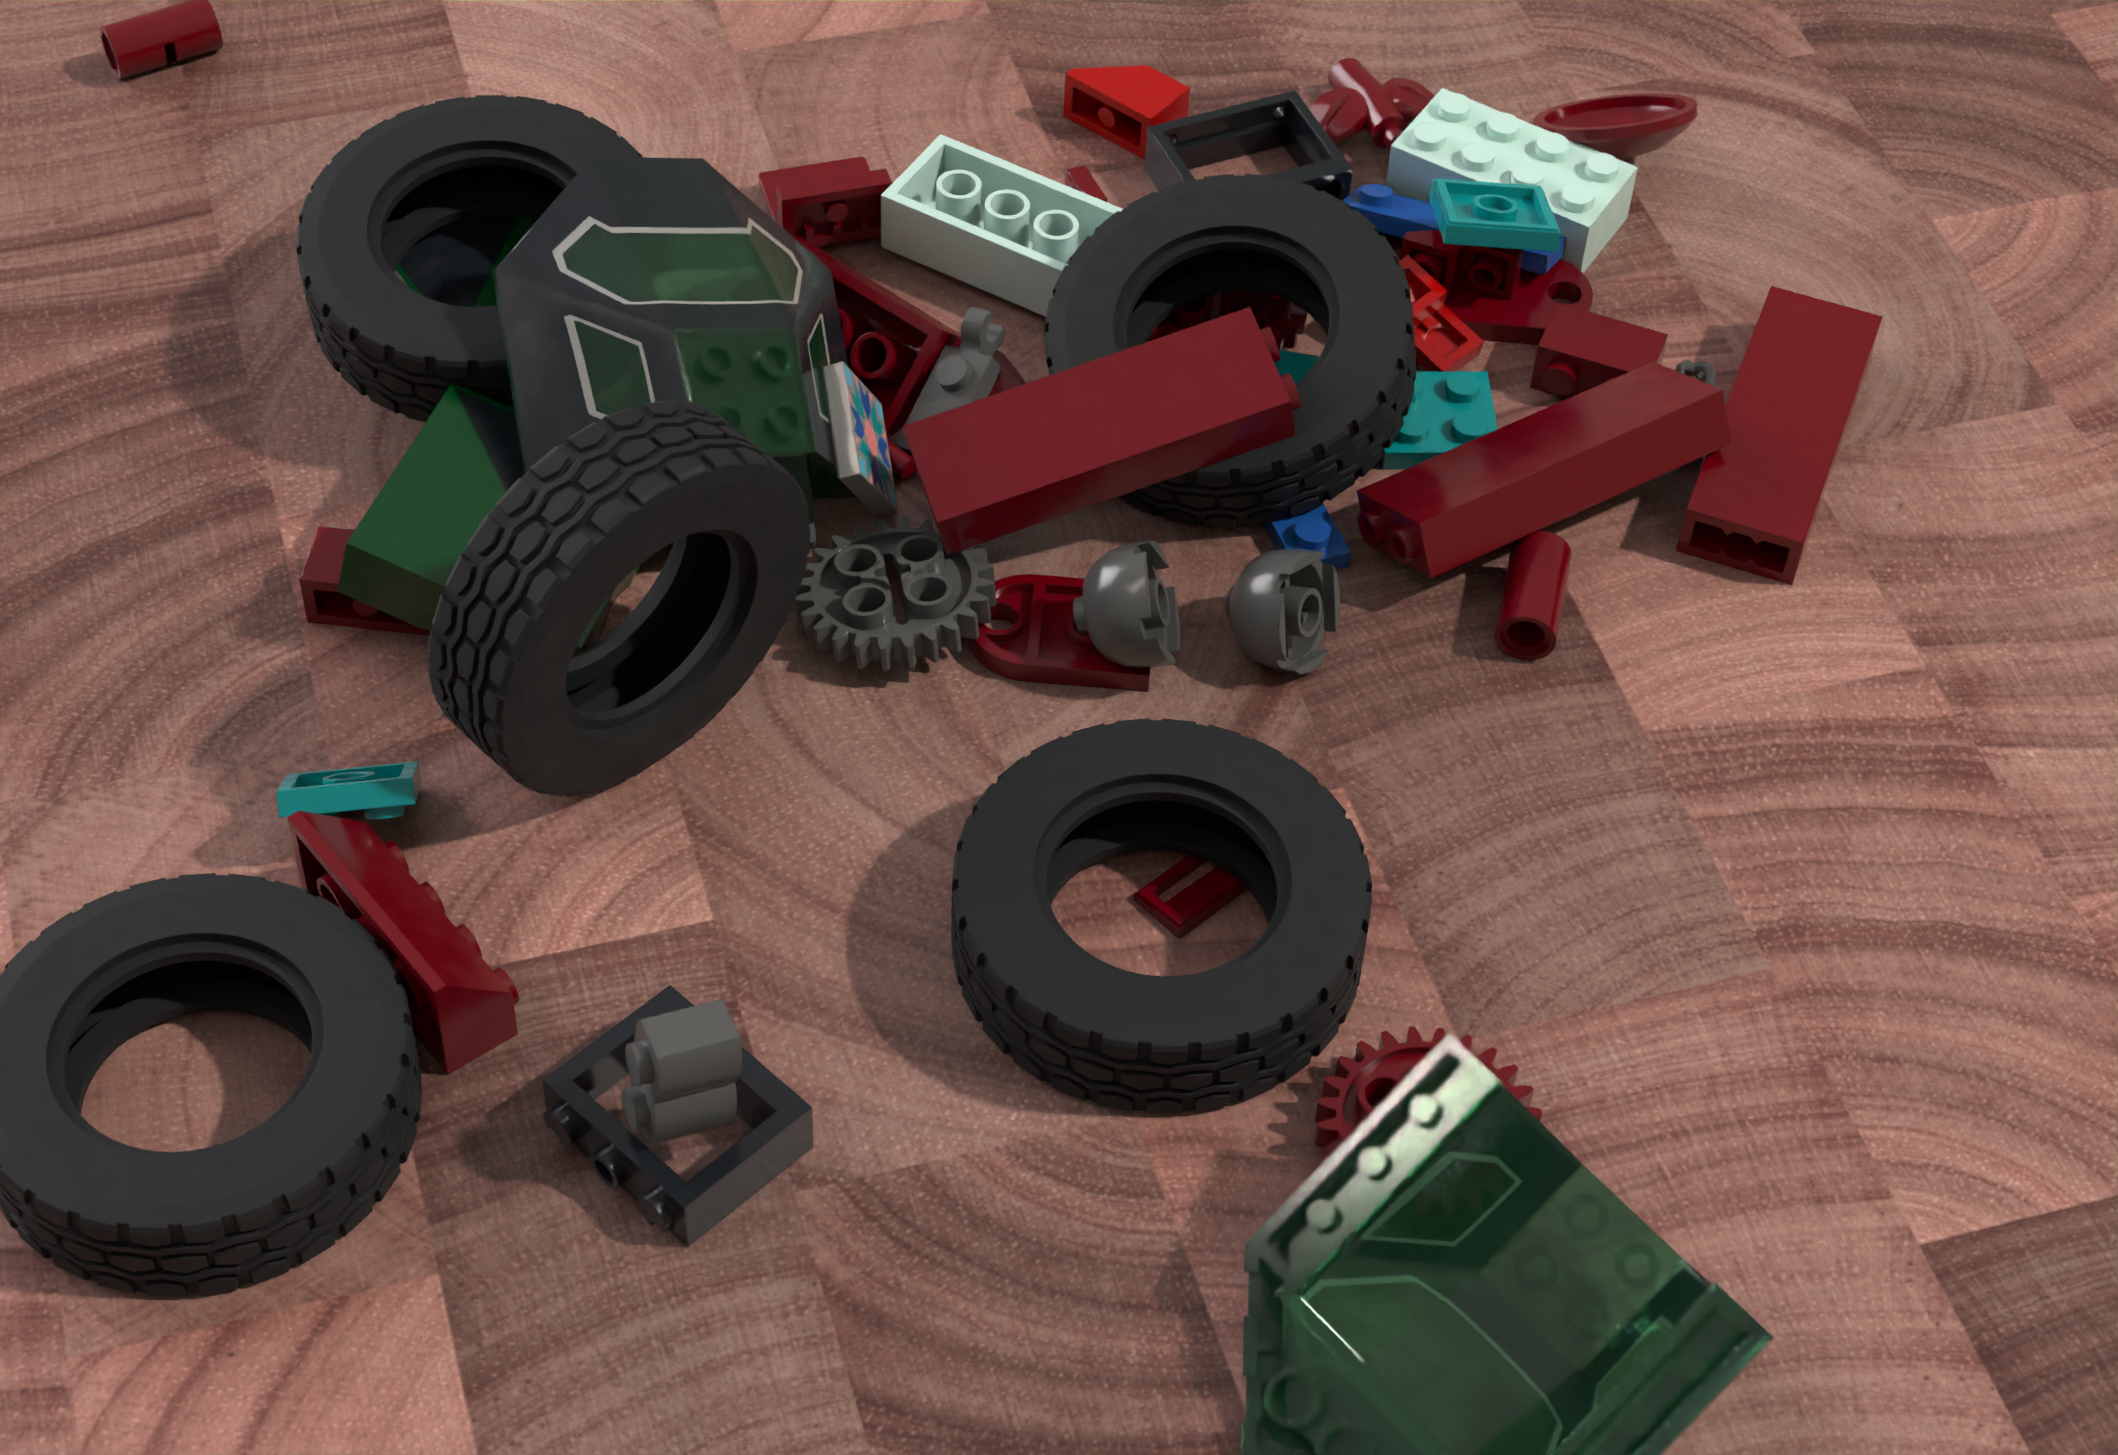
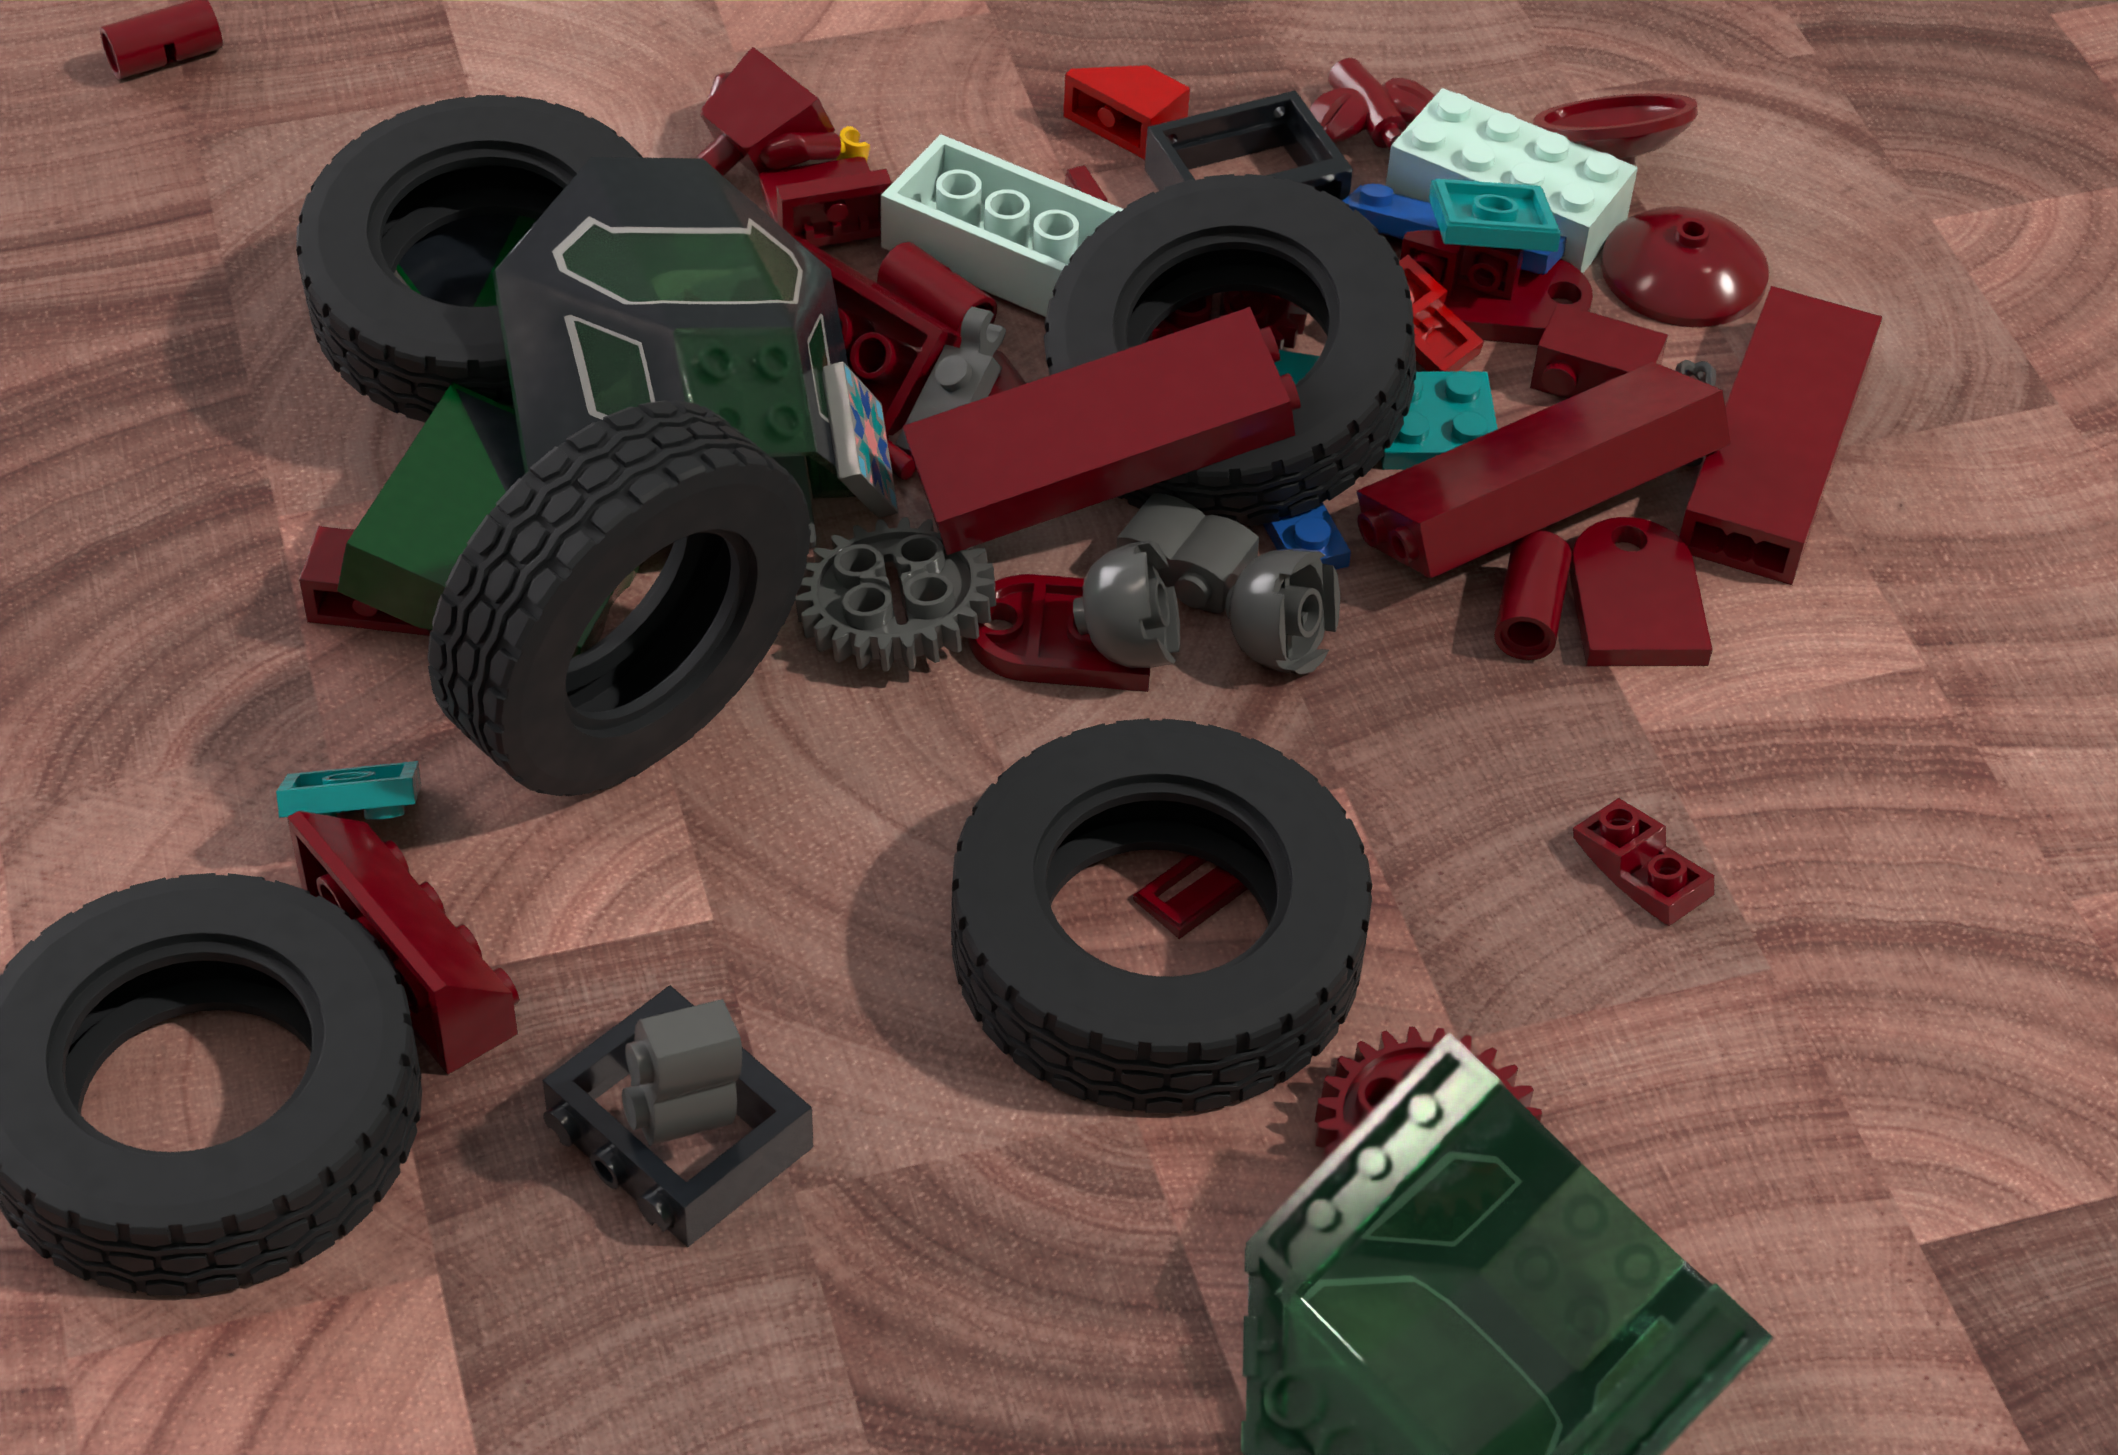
(770, 121): none -> dark red torso
(931, 285): none -> dark red pin
(1200, 549): none -> dark grey brick
(1635, 858): none -> dark red slope
(1640, 602): none -> dark red tile
(1685, 267): none -> dark red dish

